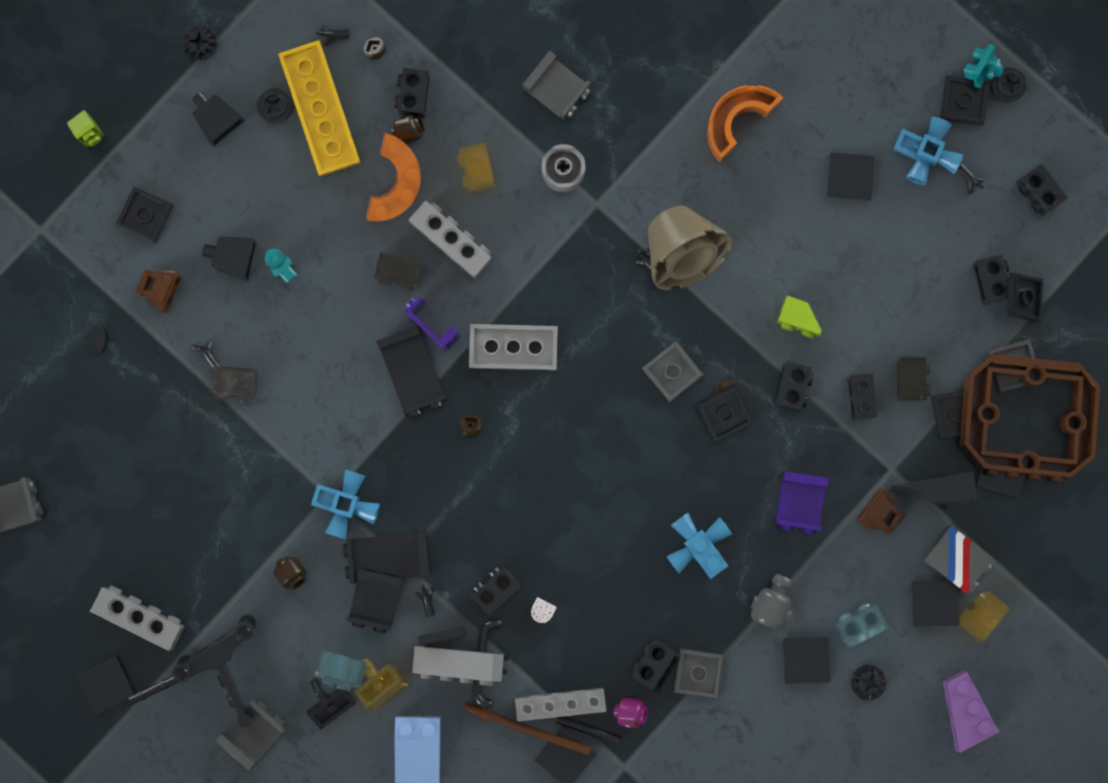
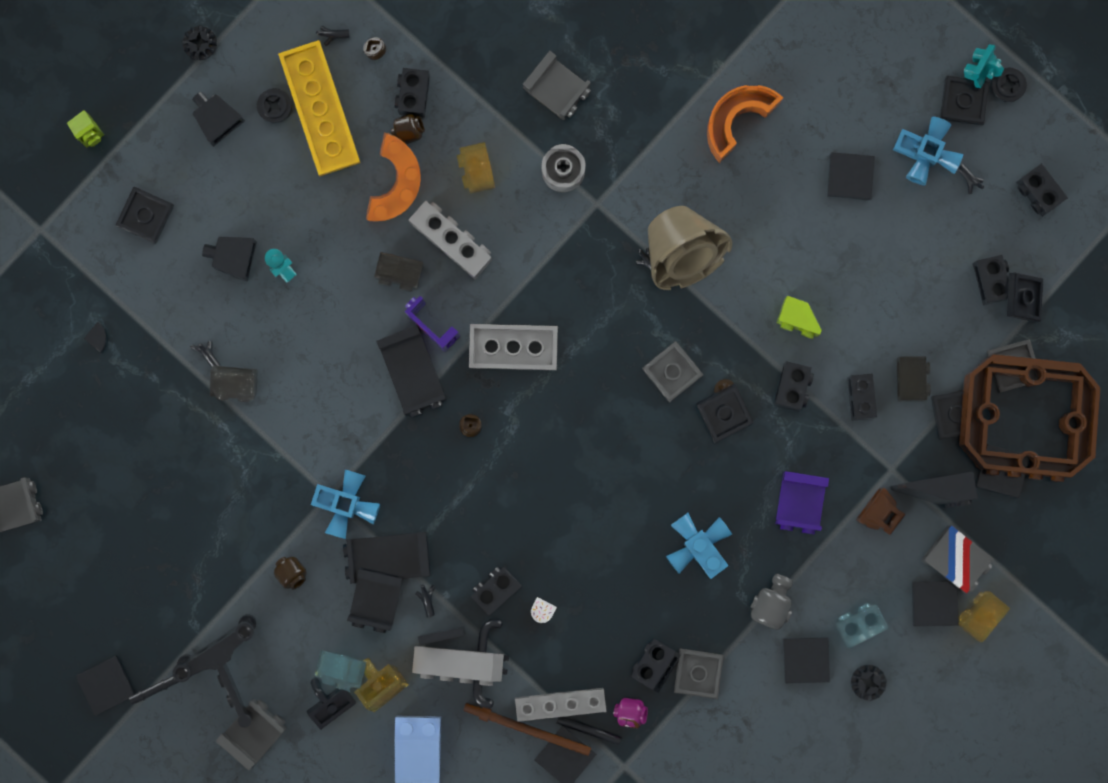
(104, 608): light grey brick -> none
(162, 288): reddish brown piece -> none
(967, 712): medium lavender wedge -> none

